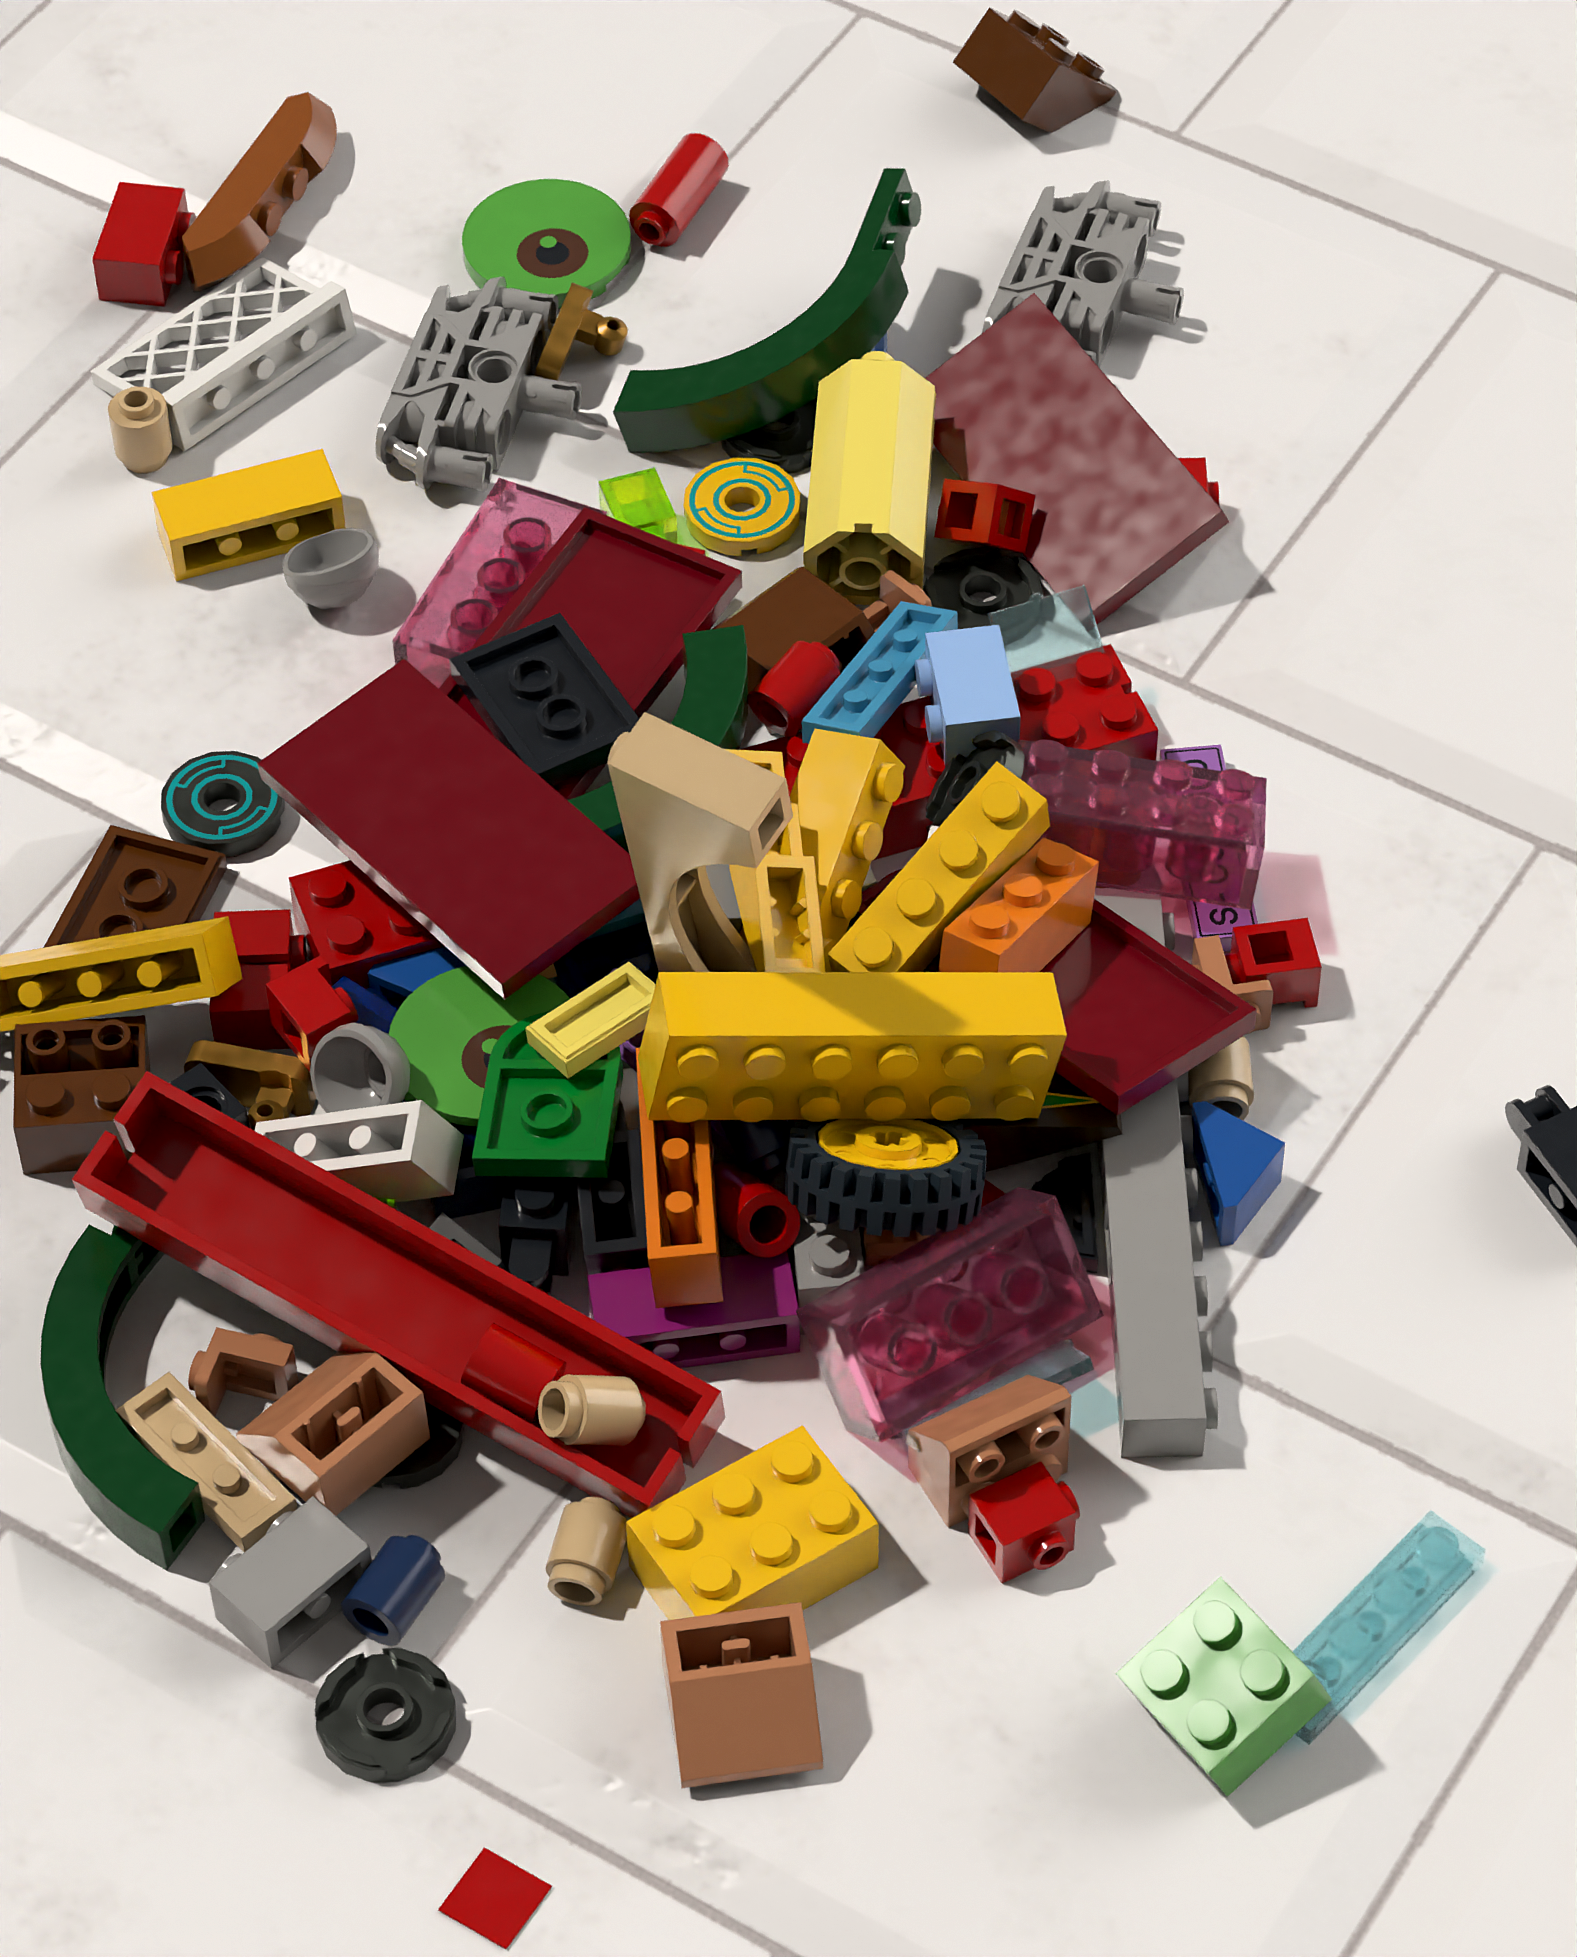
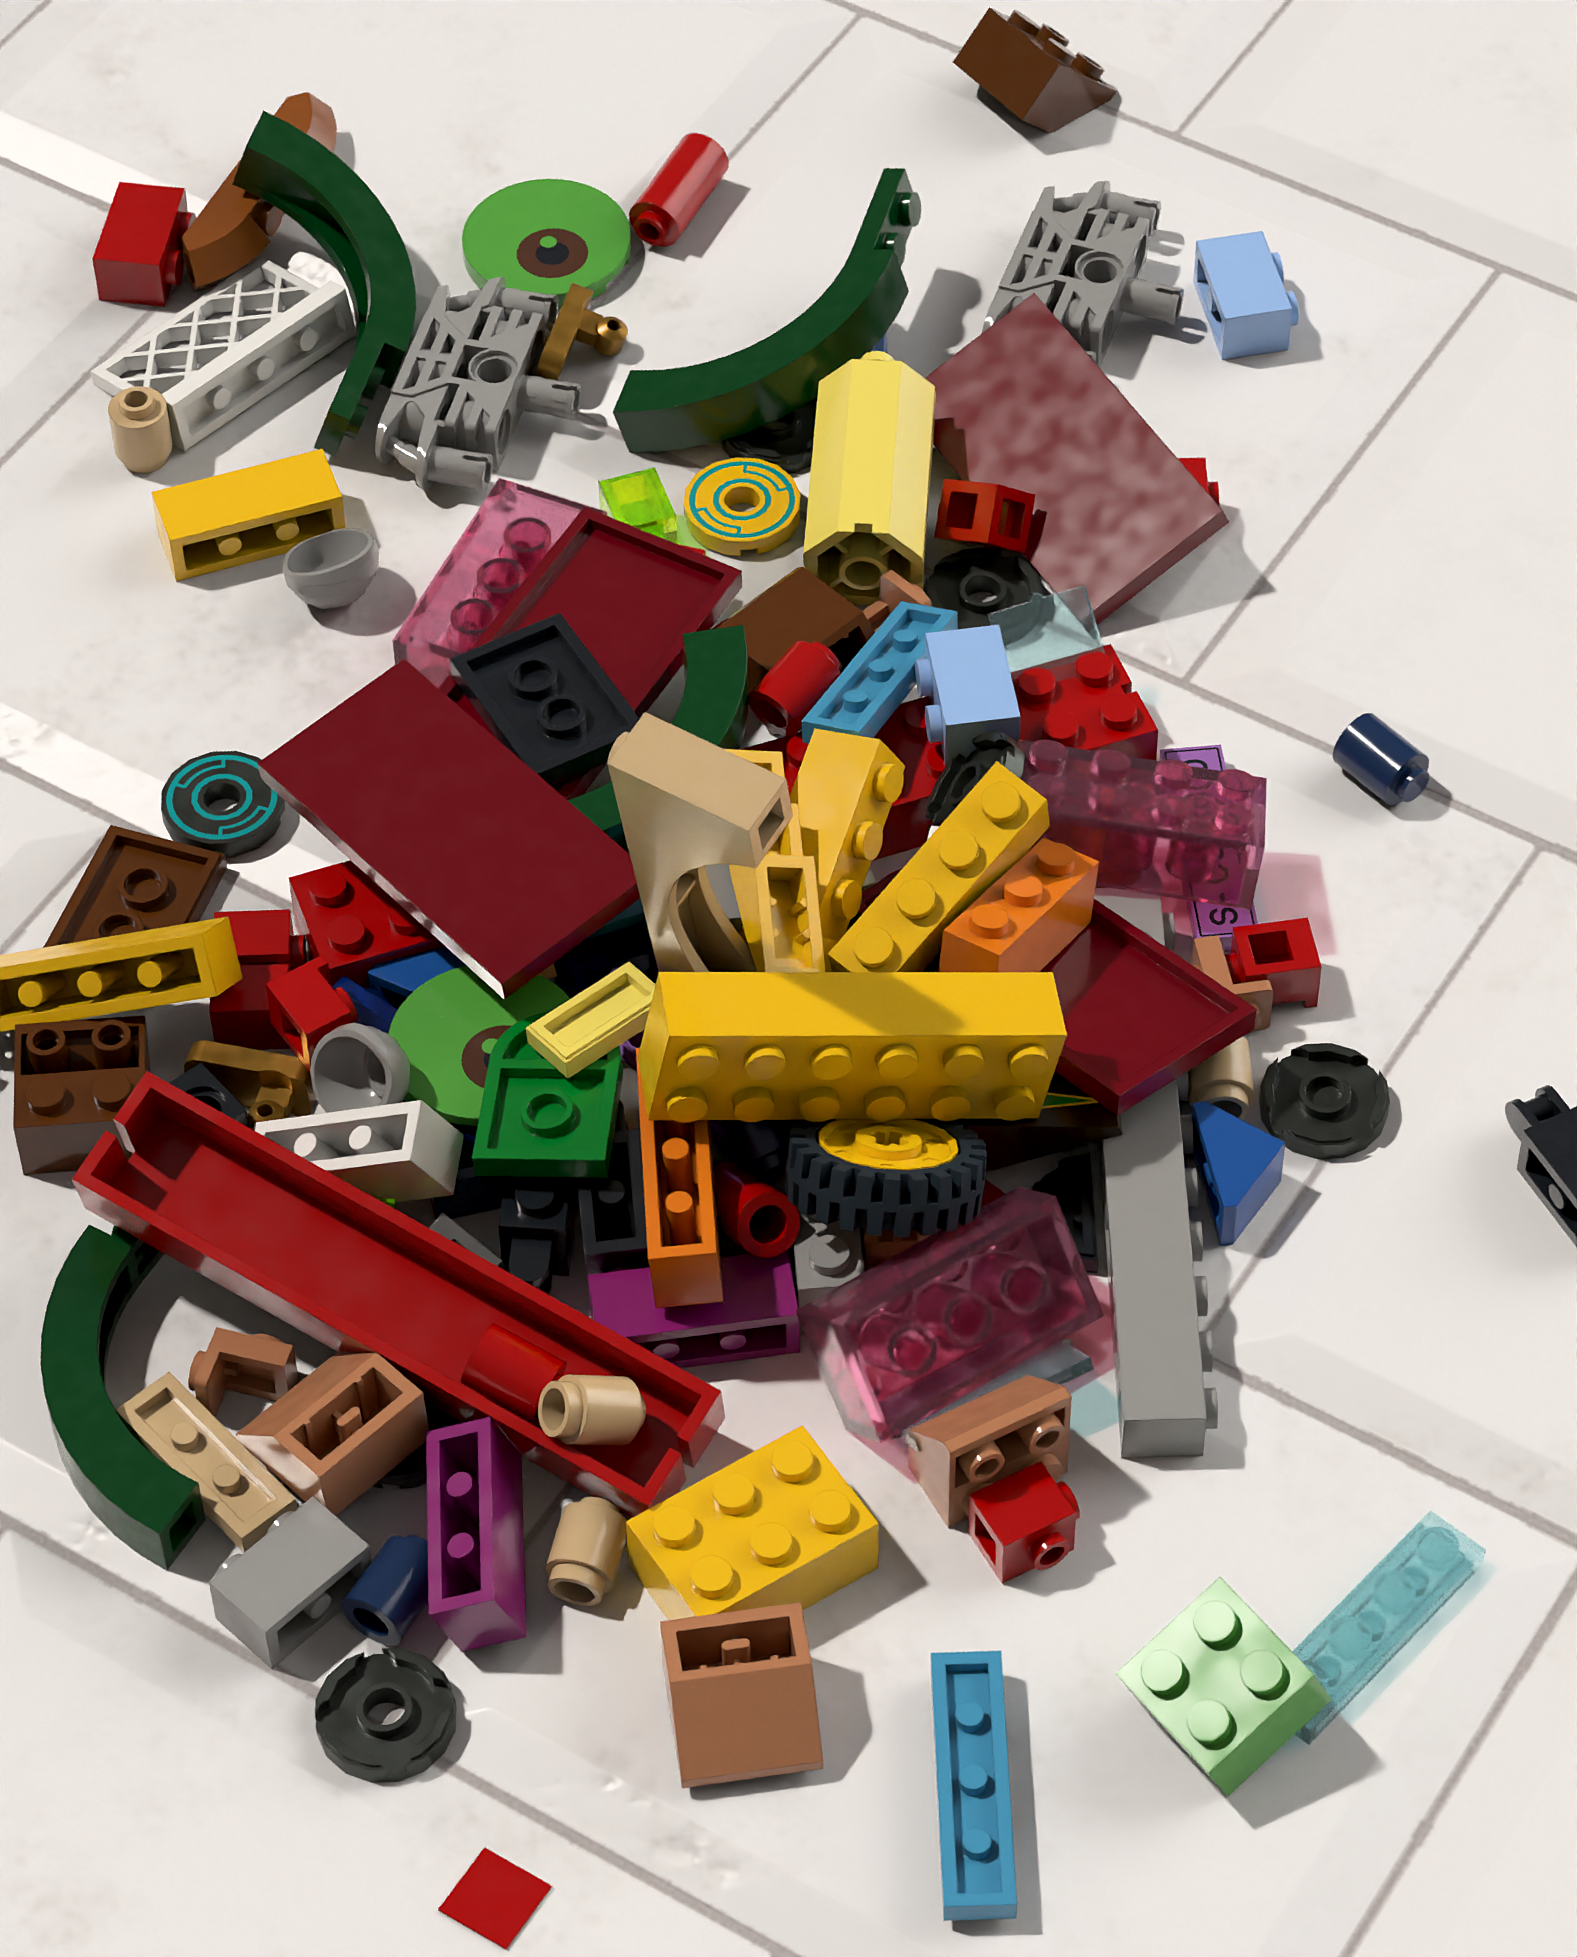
(361, 241): none -> dark green arch
(475, 1534): none -> magenta brick
(973, 1786): none -> dark azure plate
(1244, 295): none -> light blue brick
(1324, 1101): none -> pearl dark grey tile
(1382, 760): none -> dark blue brick

